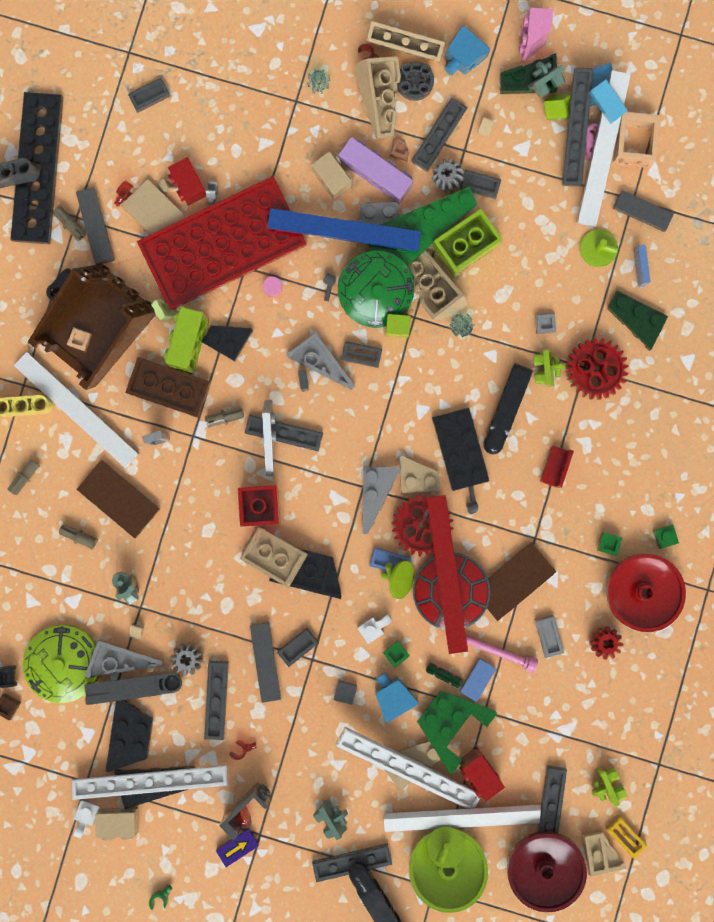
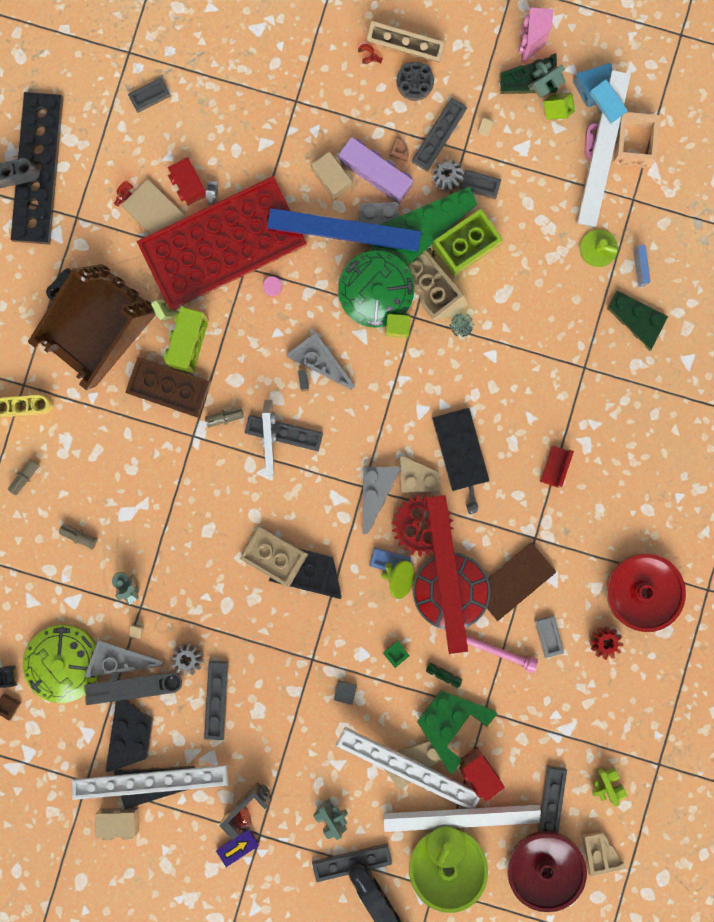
(69, 223): dark tan axle -> none
(76, 409): white tile -> none
(79, 339): light nougat tile -> none
(86, 816): white plate -> none
(95, 226): dark grey tile -> none
(118, 499): reddish brown tile -> none
(156, 438): light grey tile -> none
(161, 894): green piece -> none
(165, 185): tan piece -> none
(227, 340): black wing -> none
(246, 747): clear red piece -> none
(259, 505): red brick -> none
(265, 662): dark grey tile -> none
(297, 647): dark grey tile -> none
(318, 75): clear light blue gear -> none
(330, 281): dark grey hand -> none
(358, 361): dark grey tile -> none
(372, 629): white plate -> none
(378, 87): tan wedge -> none
(393, 697): dark azure torso -> none
(465, 52): dark azure torso -> none
(478, 680): medium blue tile -> none
(507, 409): black piece -> none
(545, 323): light grey tile -> none
(547, 376): lime hips -> none
(577, 127): dark grey tile -> none
(609, 544): green plate -> none
(611, 359): red gear -> none
(615, 824): yellow tile -> none
(643, 211): dark grey tile -> none
(666, 536): green plate -> none

